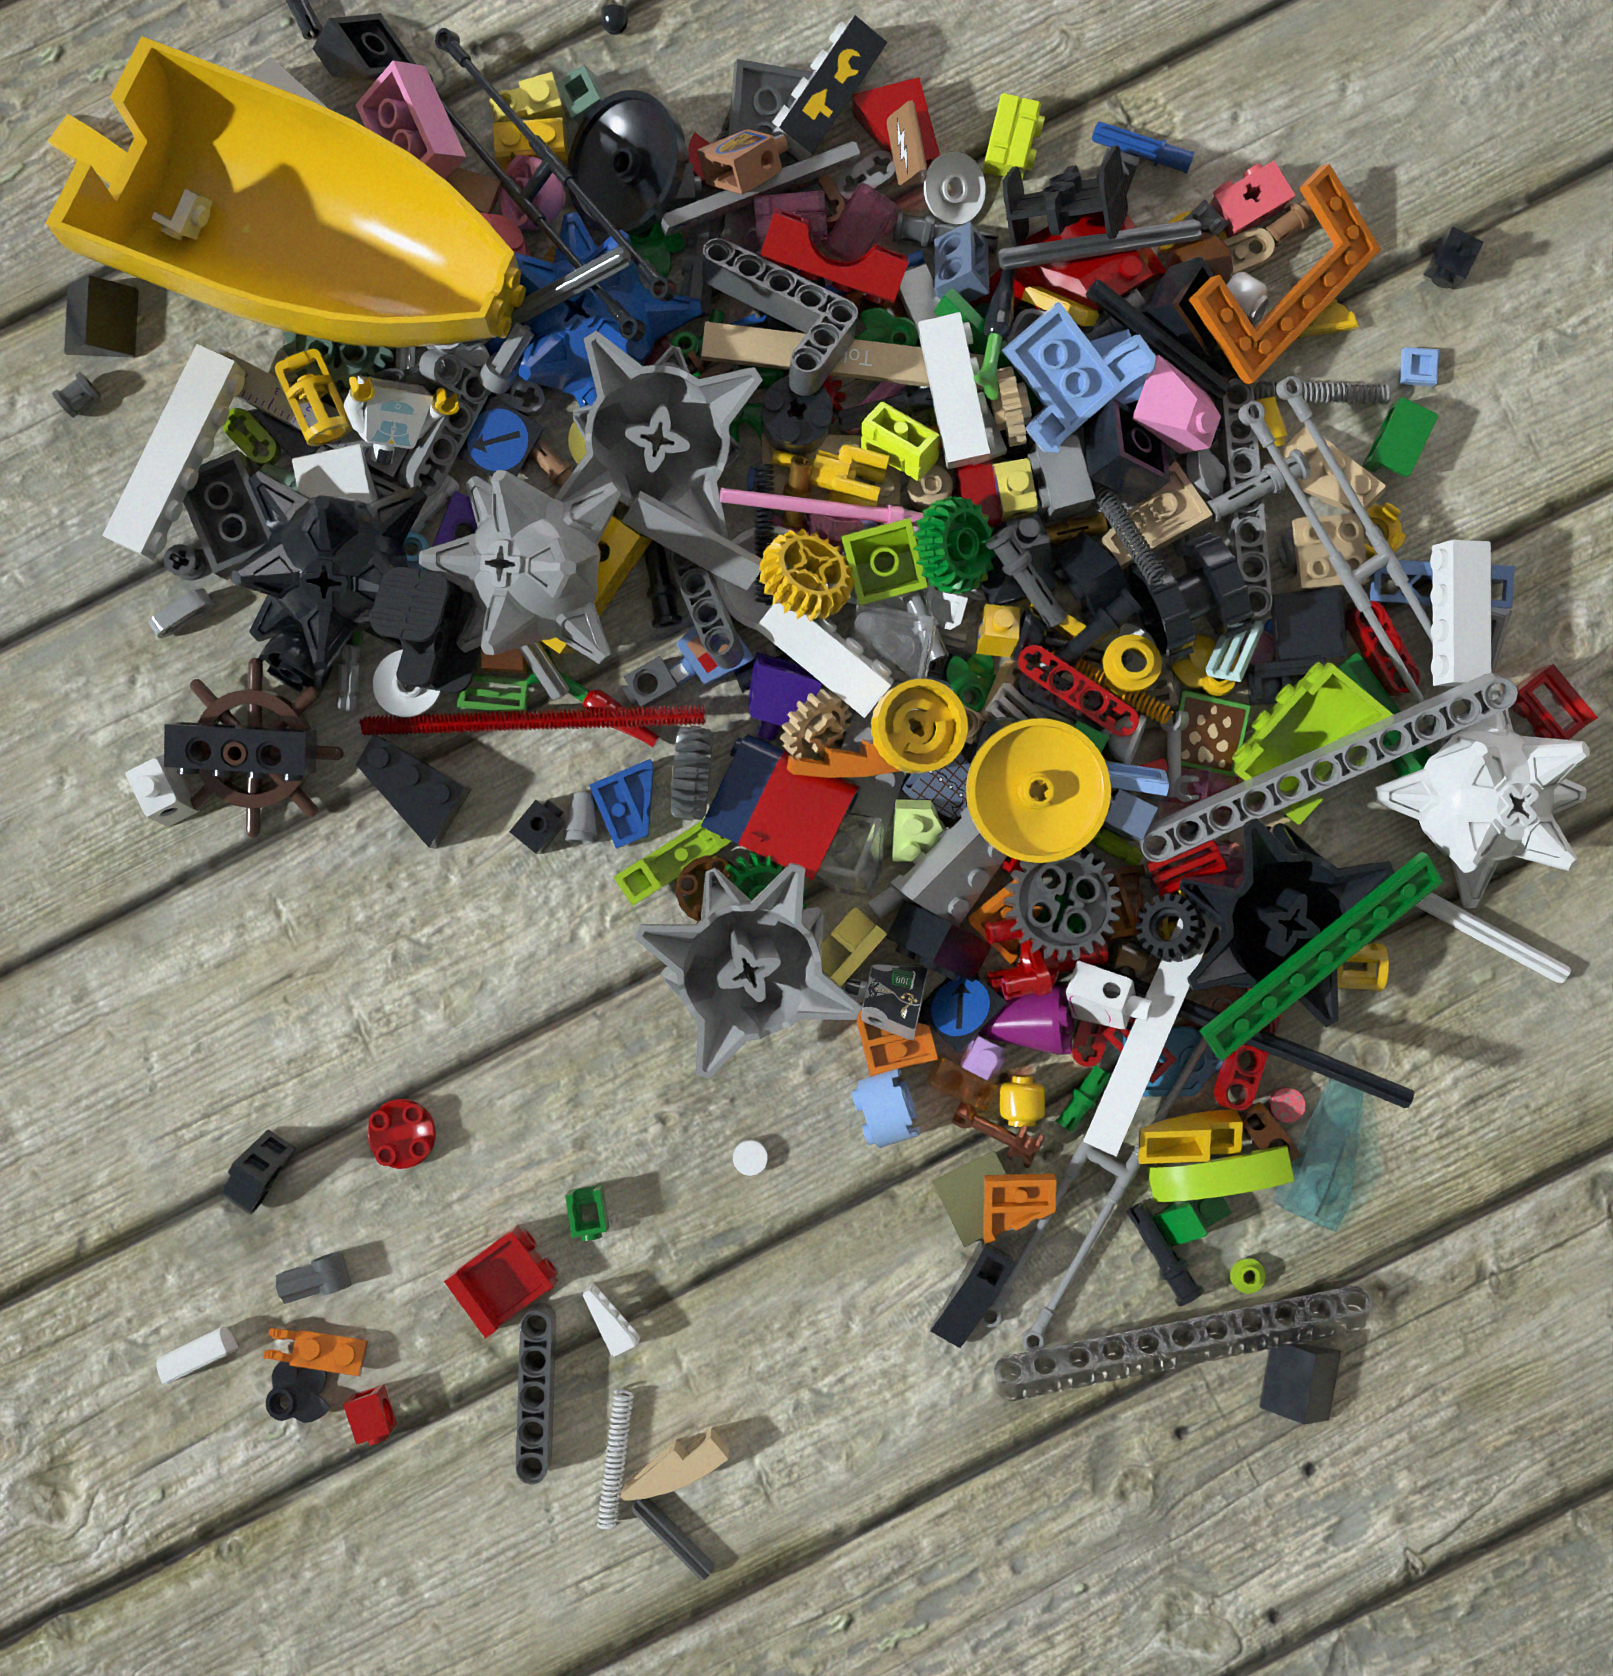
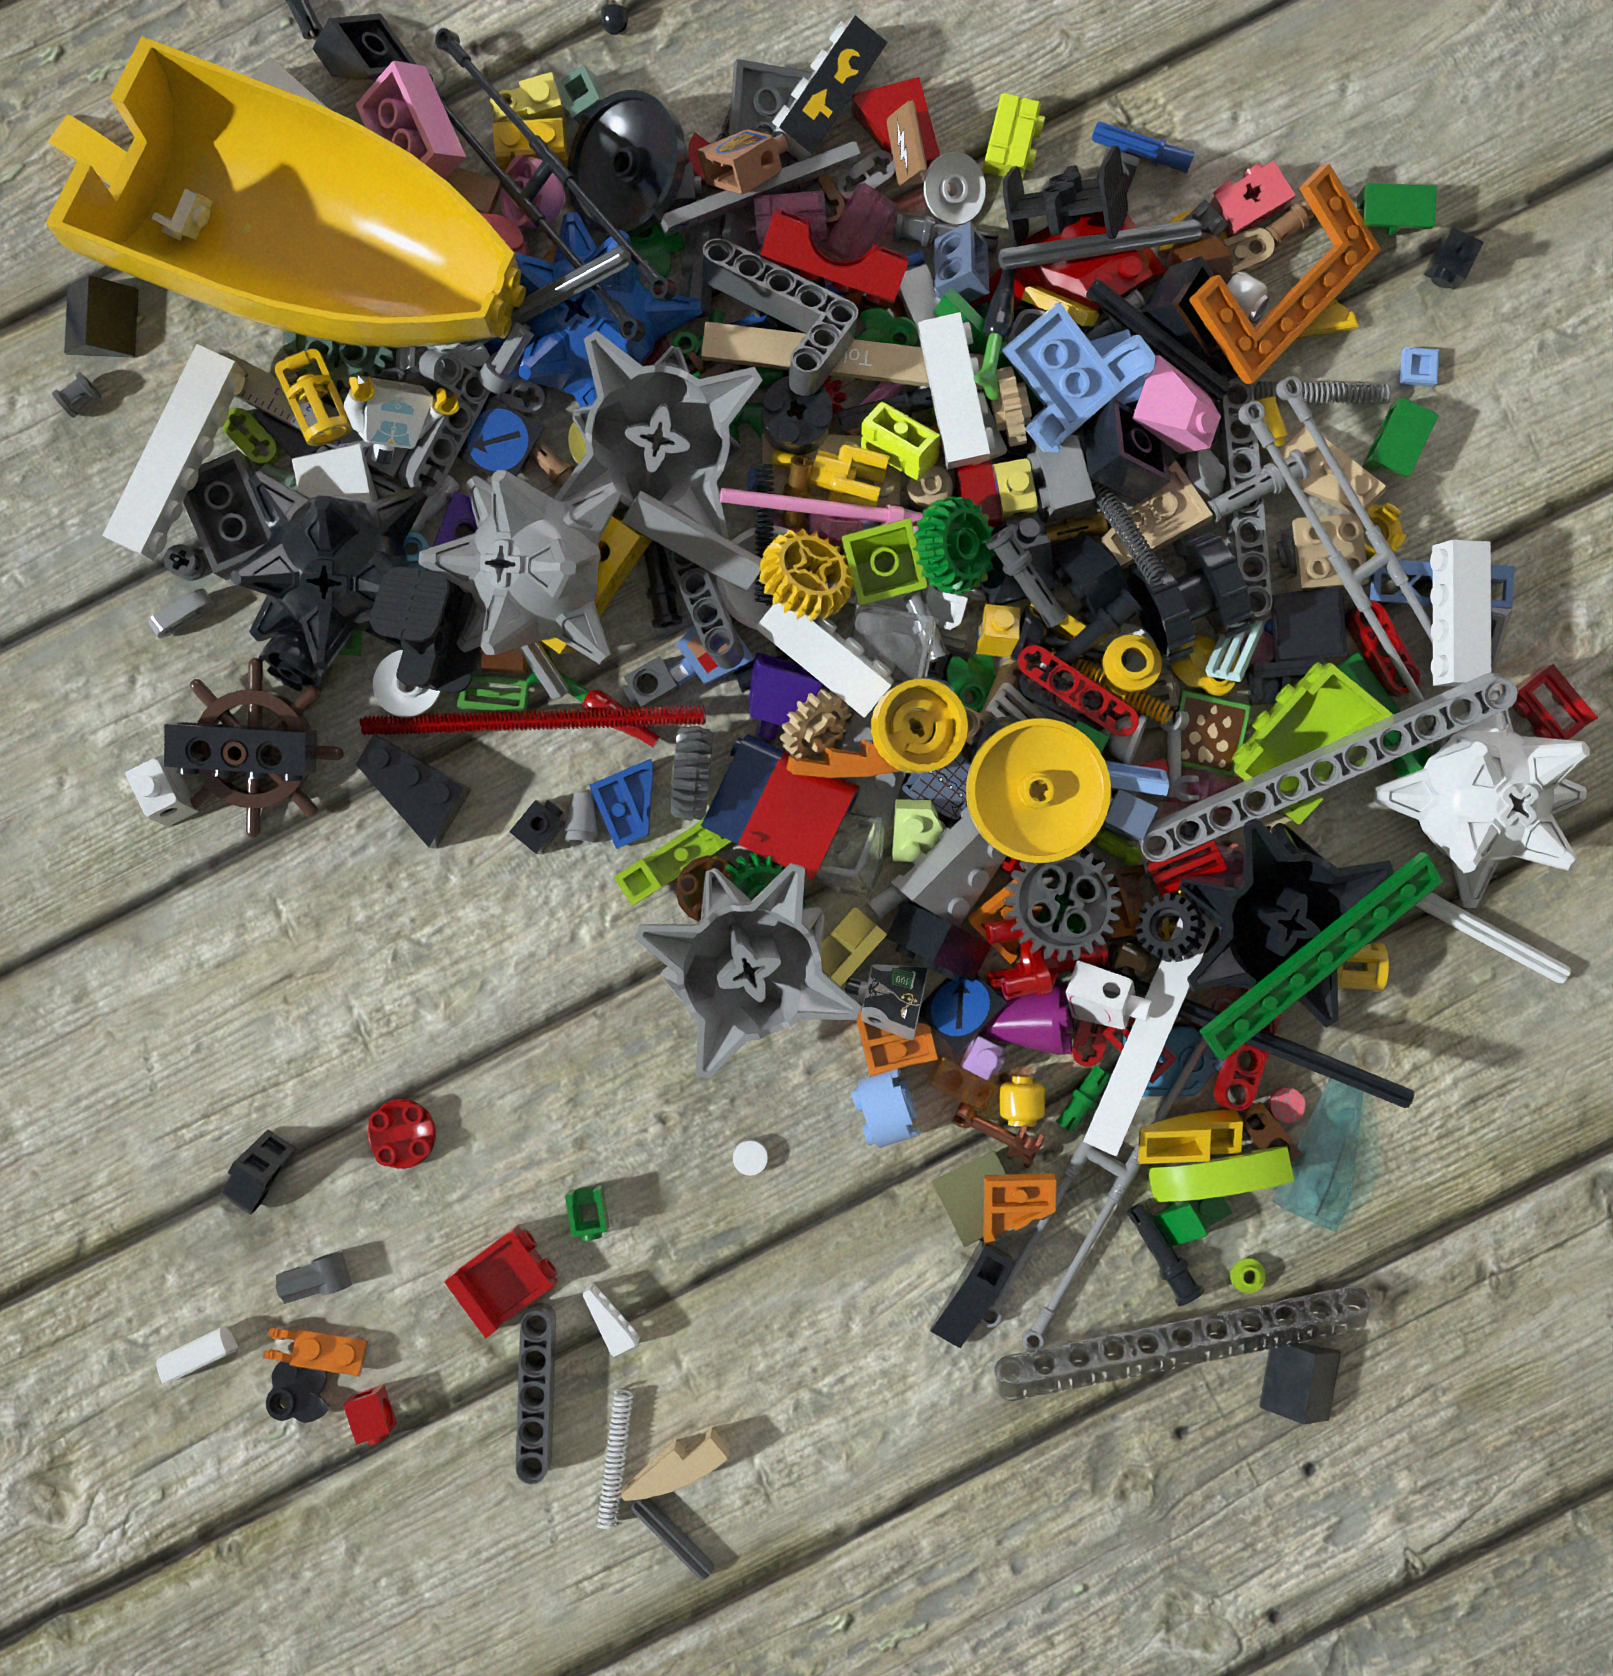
(348, 678): light grey axle -> none
(1398, 206): none -> green panel

